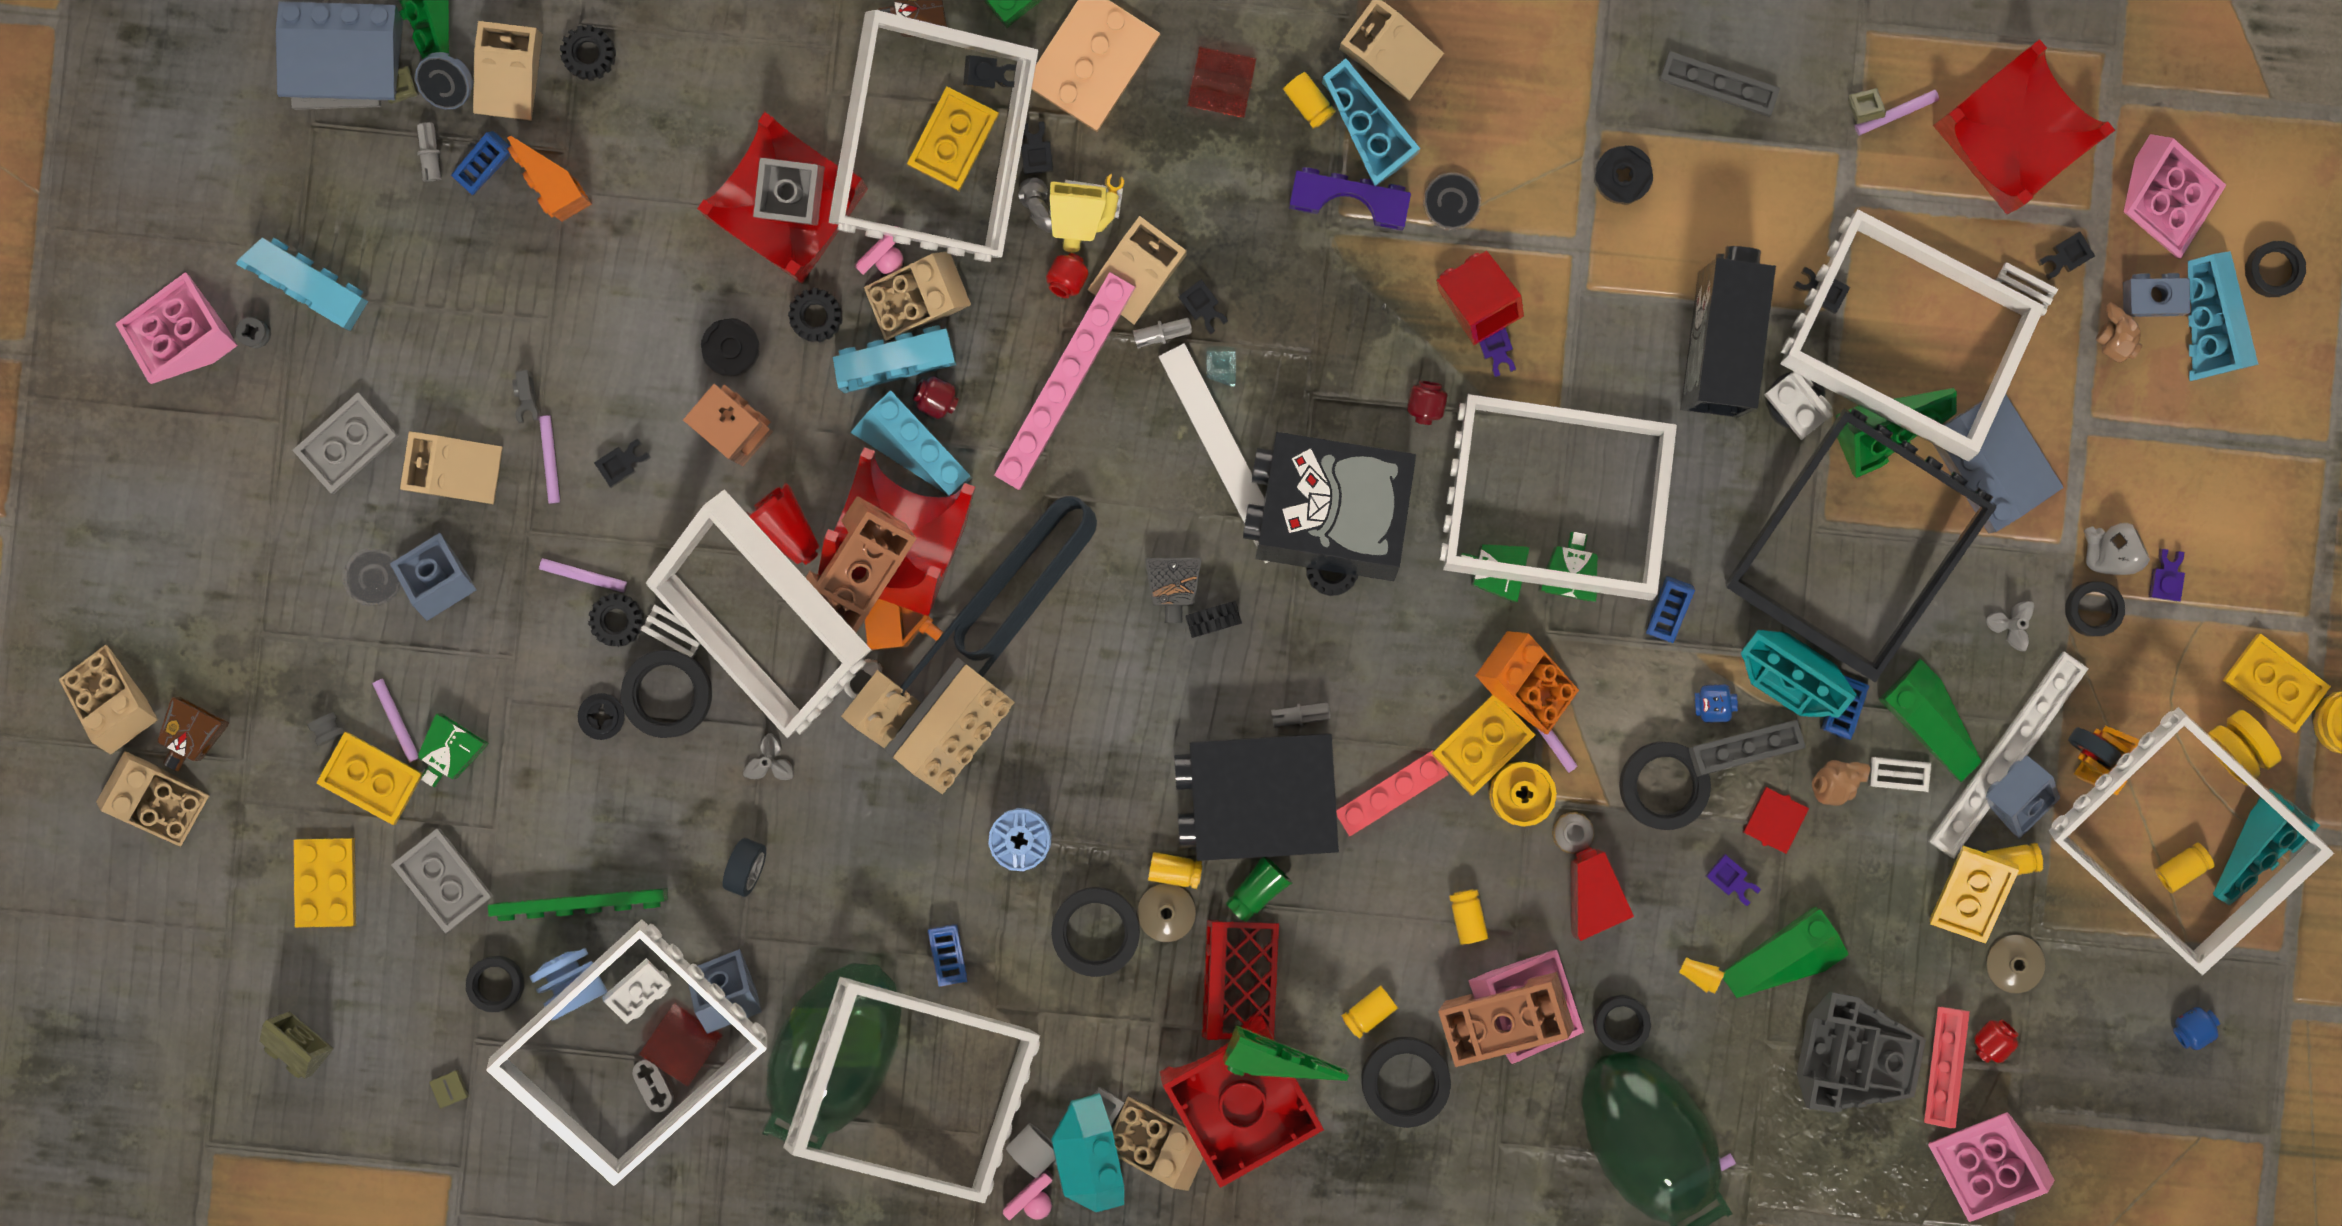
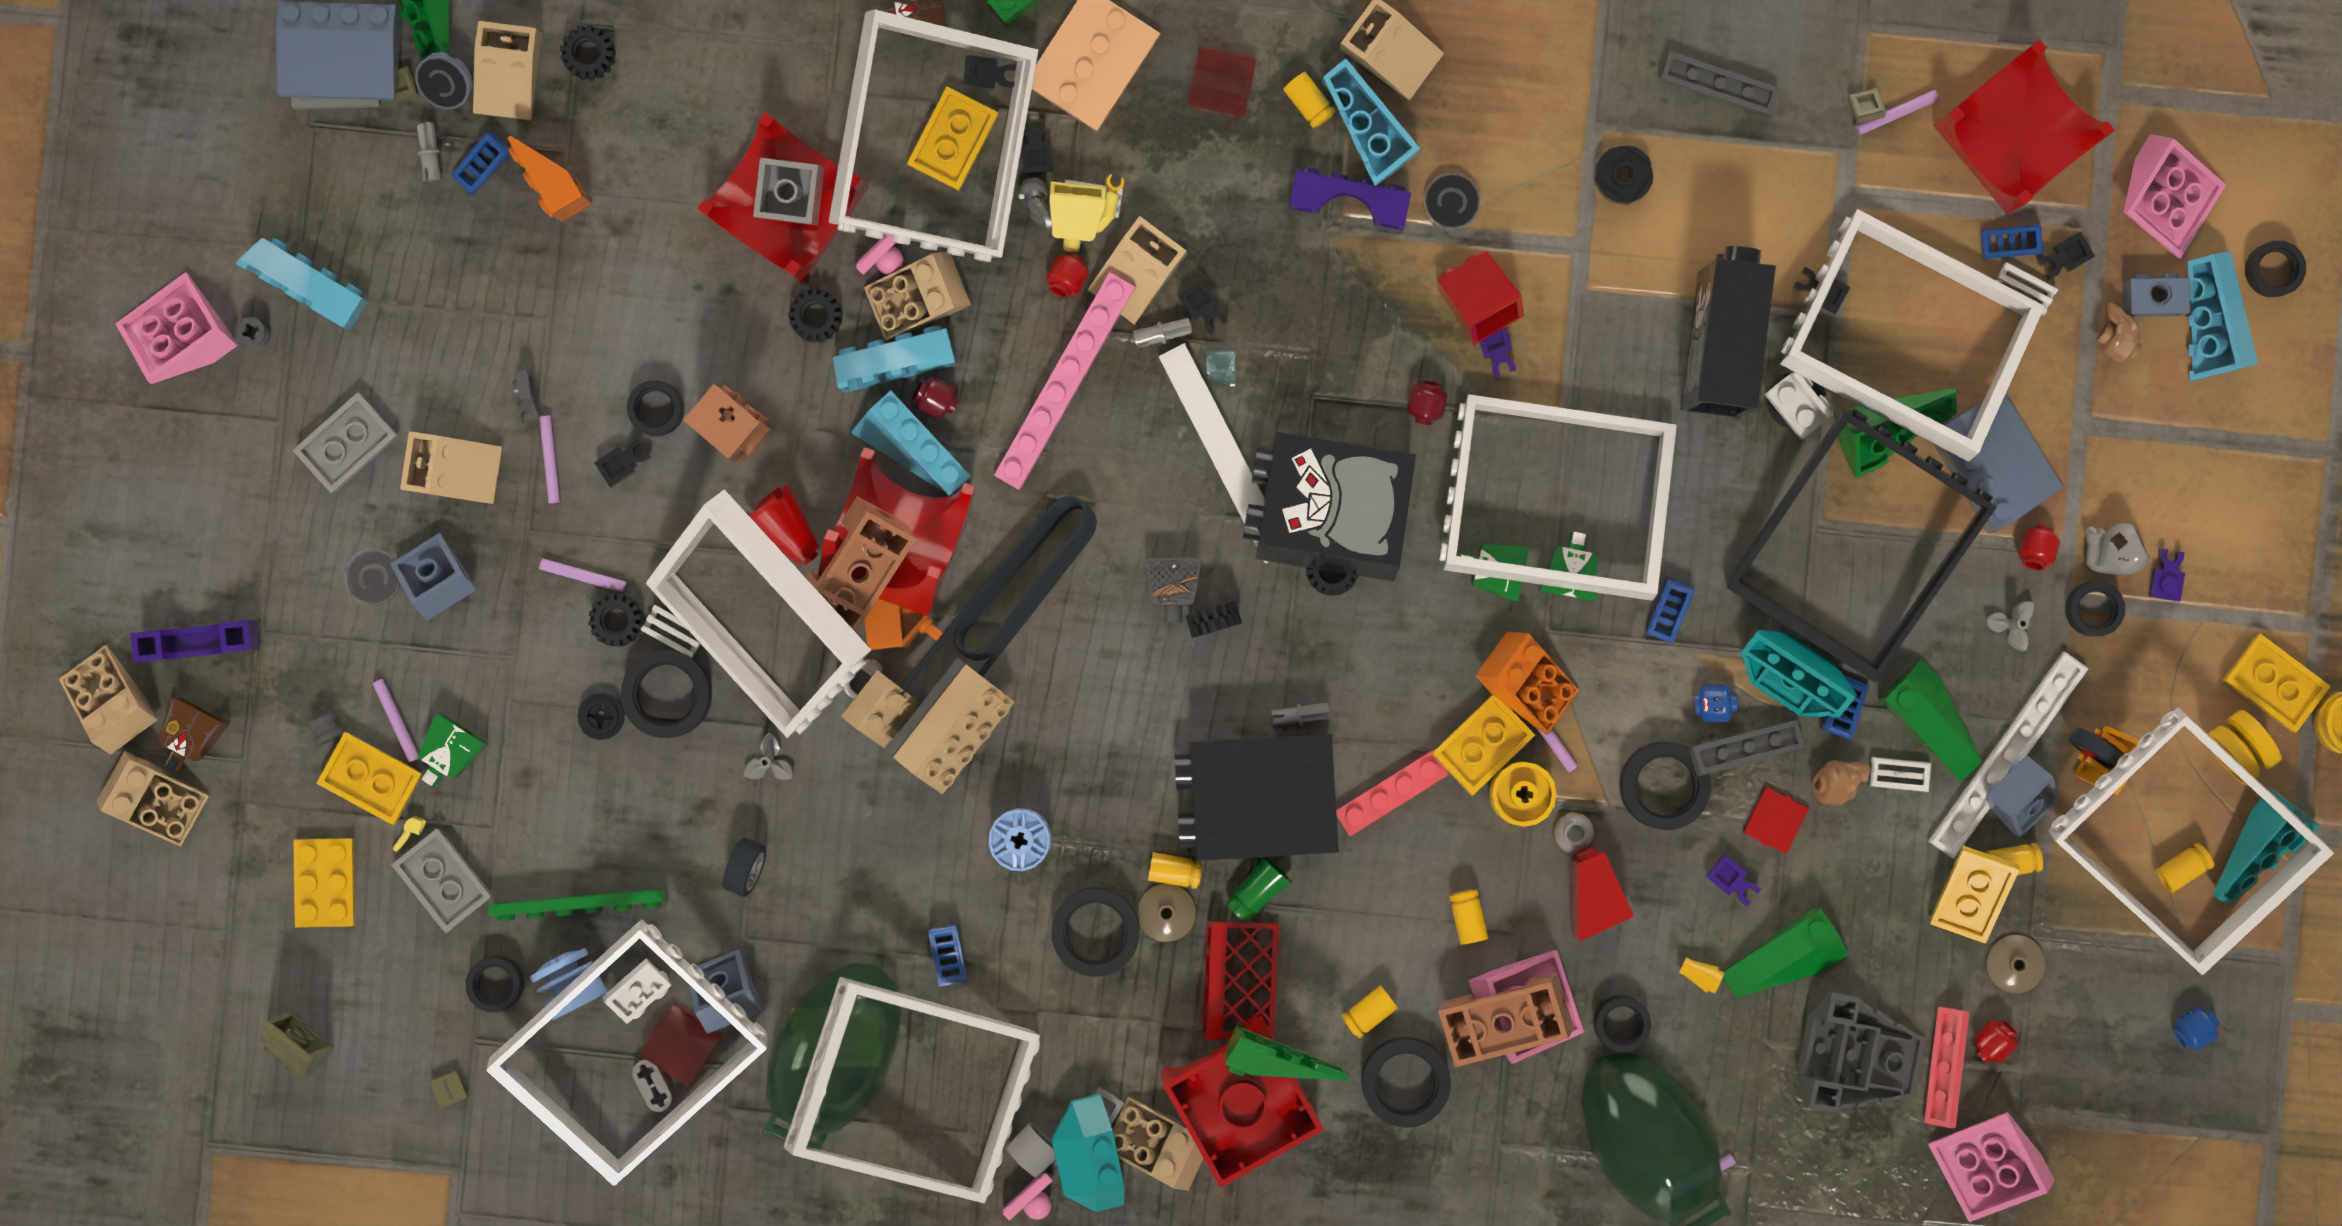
(195, 641): none -> dark purple arch
(413, 825): none -> light yellow hand
(633, 408): none -> black tyre
(730, 347): black tile -> none
(2037, 242): none -> blue slope
(2038, 547): none -> red head

